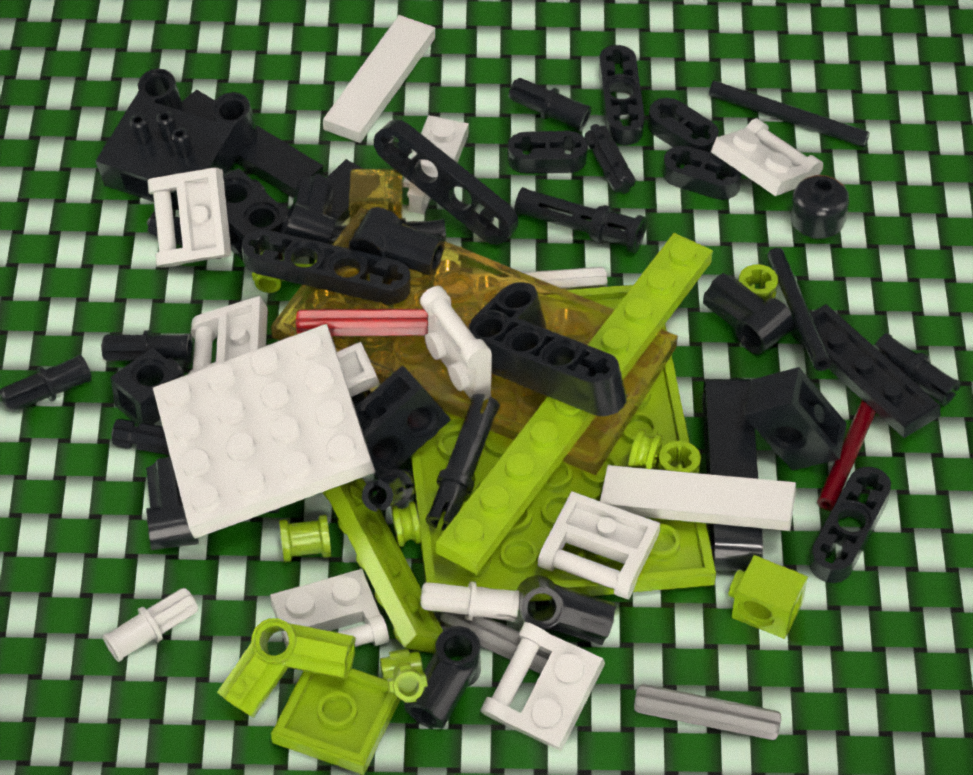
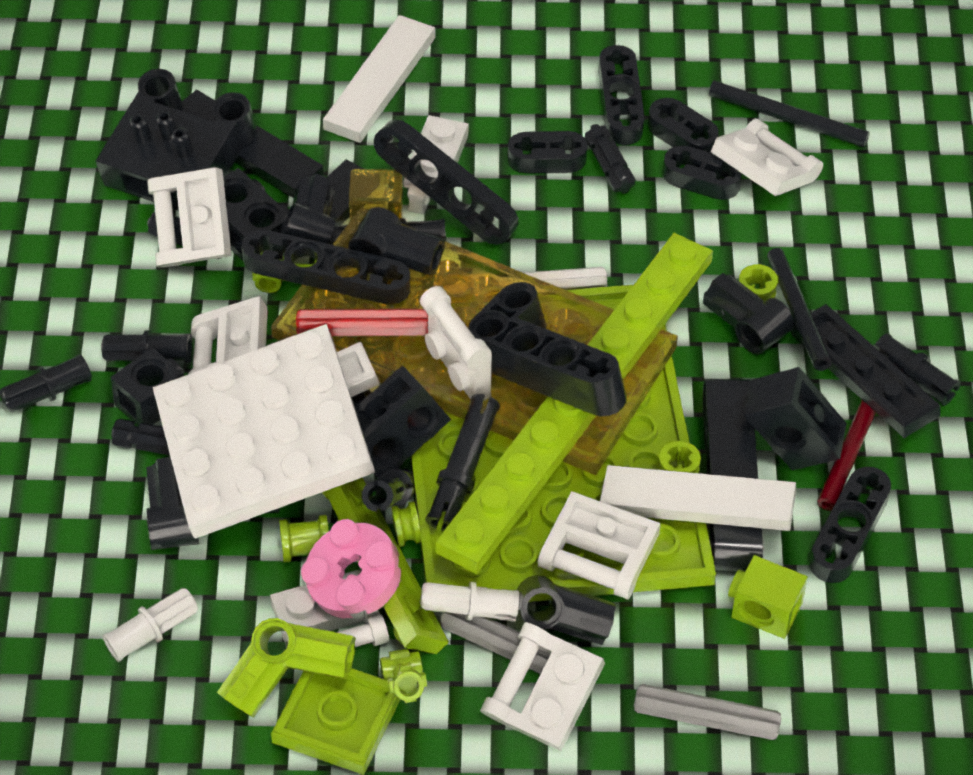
(339, 548): none -> bright pink plate
(447, 677): black piece -> none
(550, 103): black axle -> none
(599, 229): black pin -> none
(645, 450): lime bush -> none
(819, 206): black head -> none

